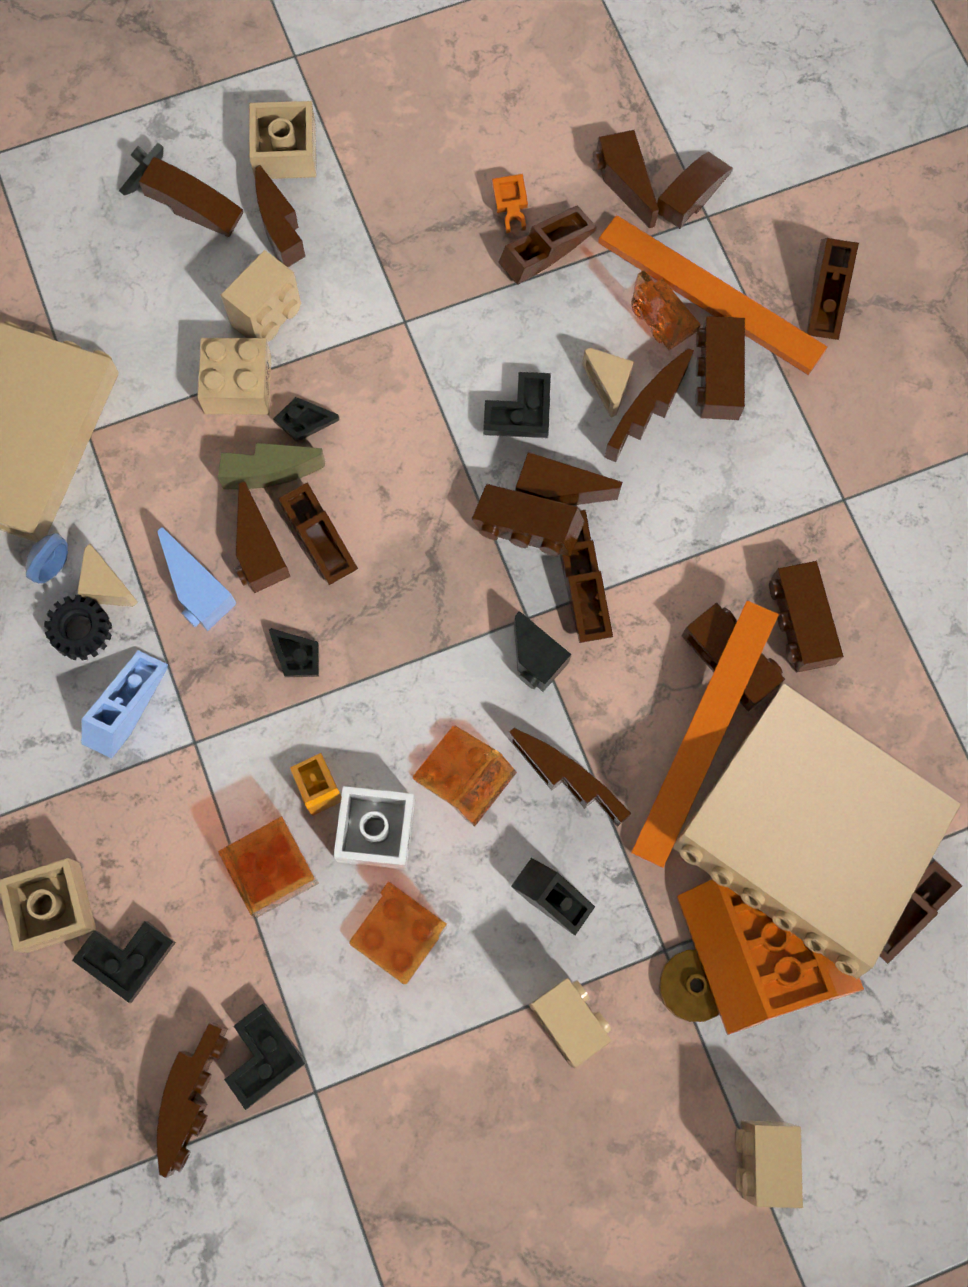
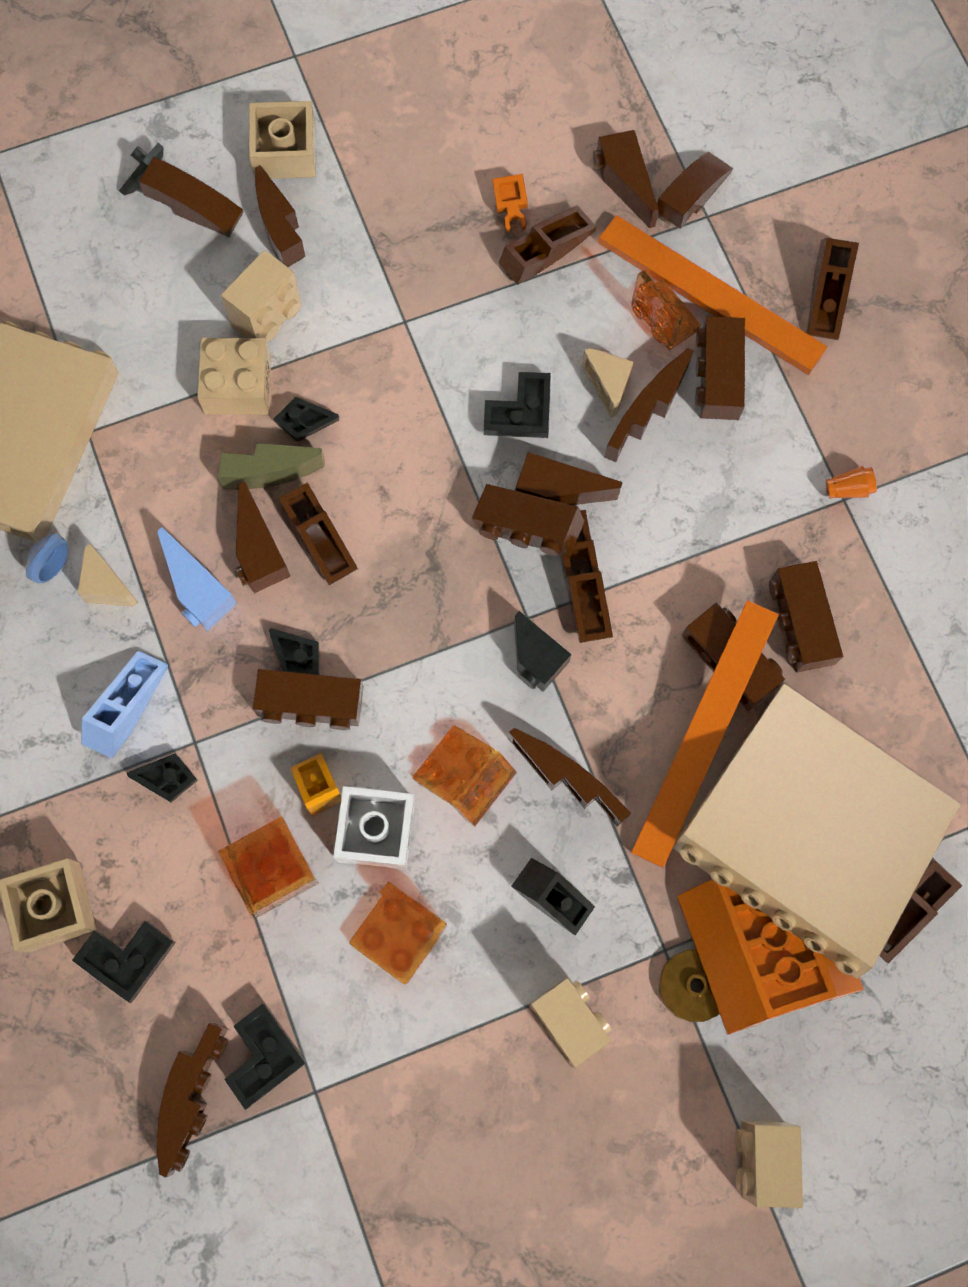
(64, 614): black tyre -> none
(164, 777): none -> pearl dark grey piece
(308, 699): none -> reddish brown brick
(852, 484): none -> orange cone

